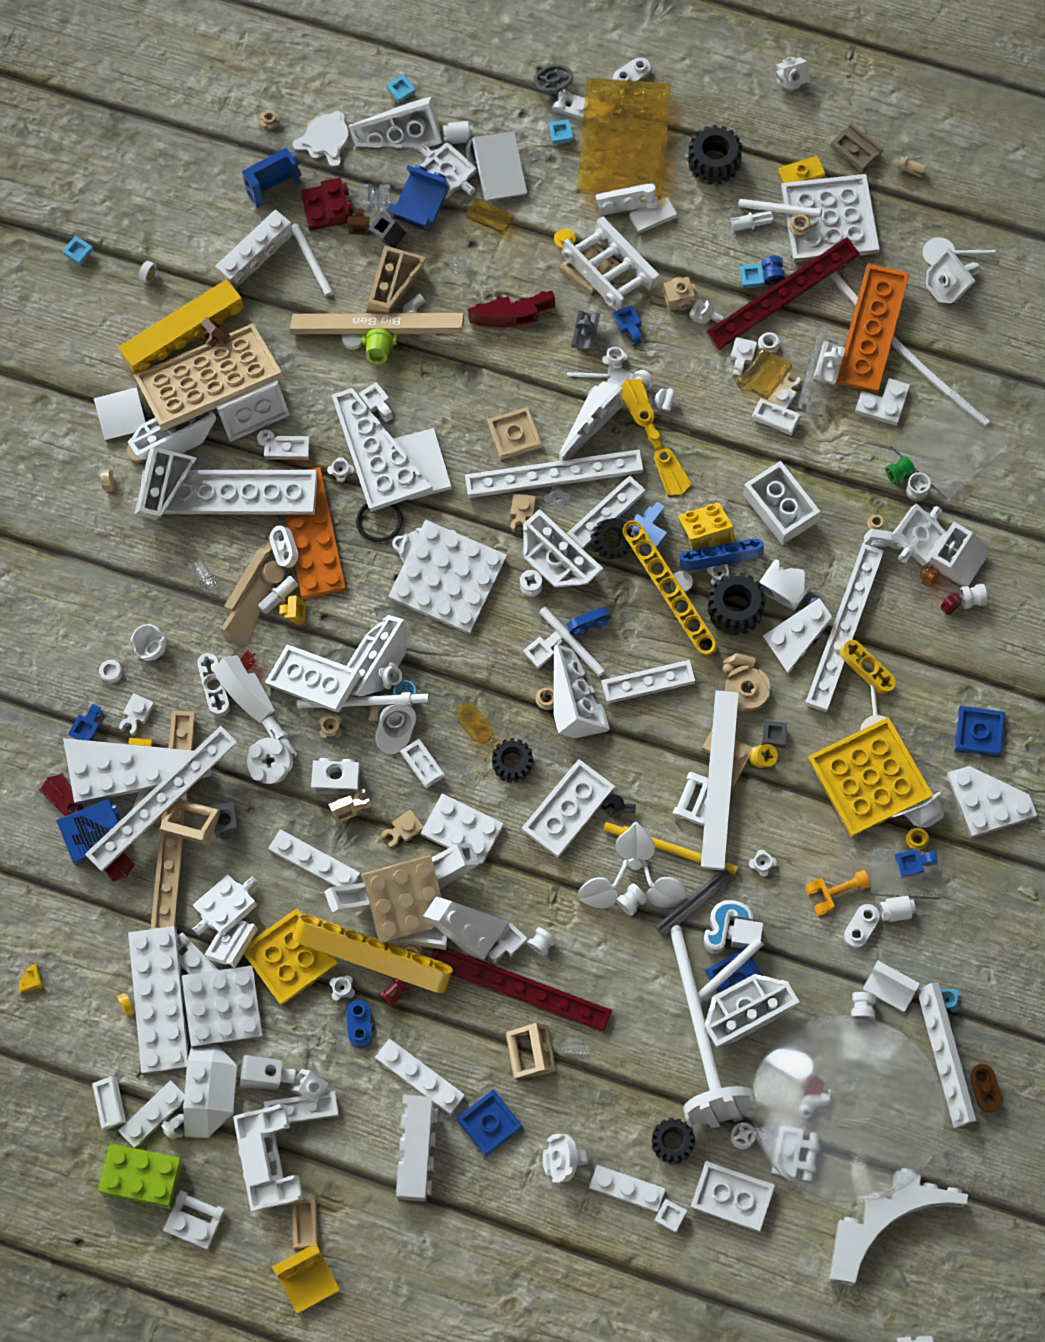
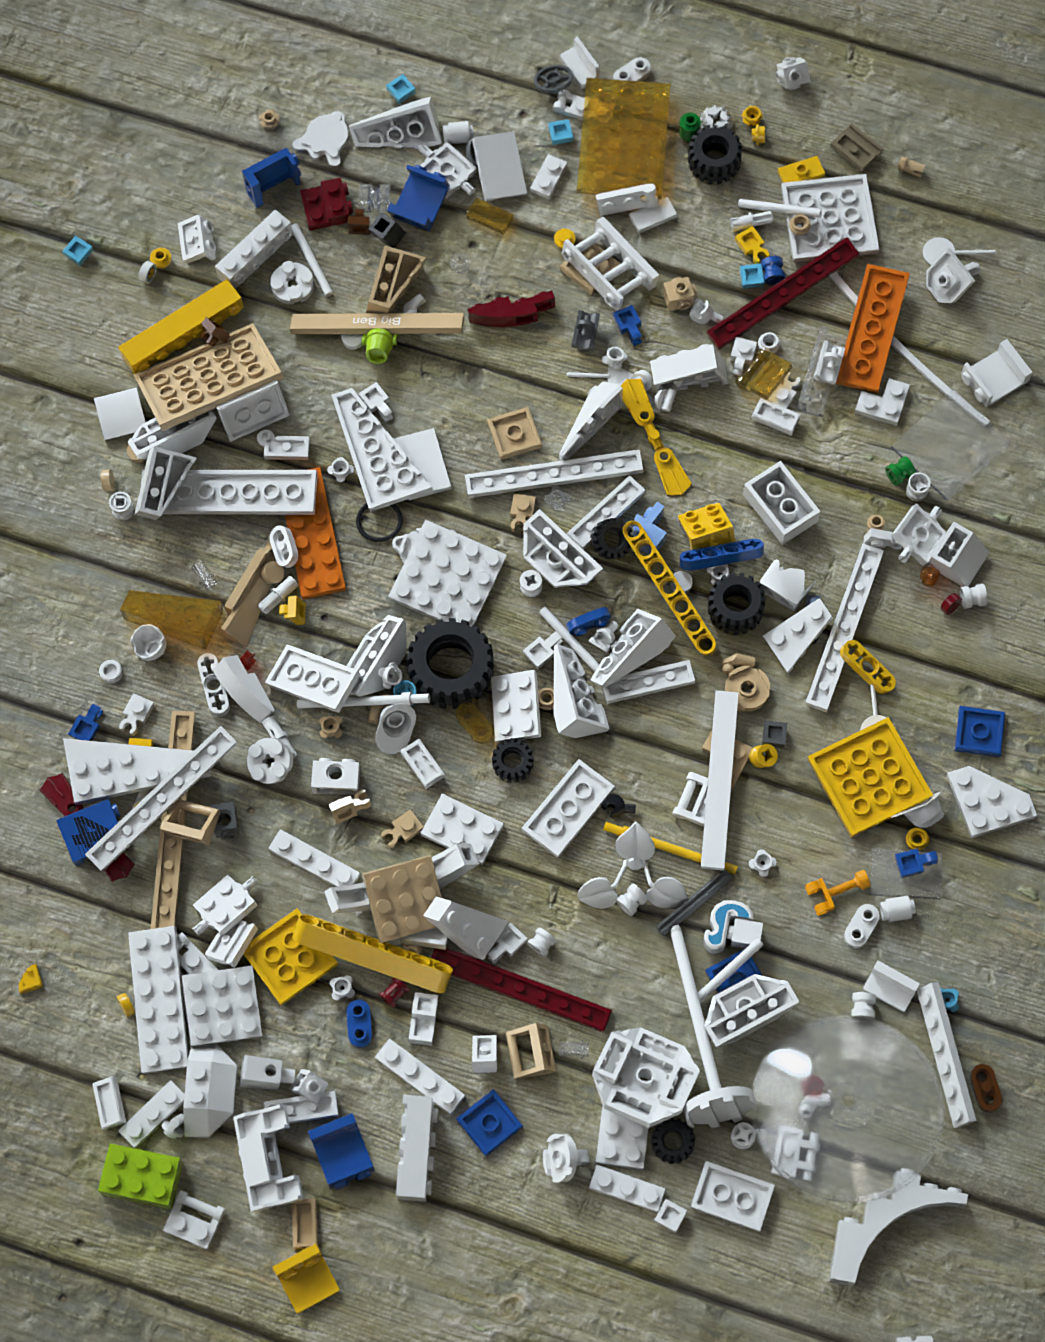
(124, 510): none -> white wheel
(163, 262): none -> yellow plate
(176, 616): none -> clear yellow wedge
(196, 239): none -> white bracket
(288, 272): none -> white plate
(341, 1151): none -> blue panel
(423, 1019): none -> white slope
(451, 635): none -> black tyre
(484, 1054): none -> white slope
(516, 706): none -> white plate
(548, 177): none -> white plate
(580, 63): none -> white panel
(605, 636): none -> white piece
(621, 1142): none -> white plate
(640, 641): none -> white wedge
(646, 1055): none -> white piece
(689, 125): none -> green brick
(689, 368): none -> white wedge
(725, 118): none -> white gear
(751, 243): none -> yellow plate
(752, 111): none -> yellow plate
(758, 134): none -> yellow plate
(997, 374): none -> white panel

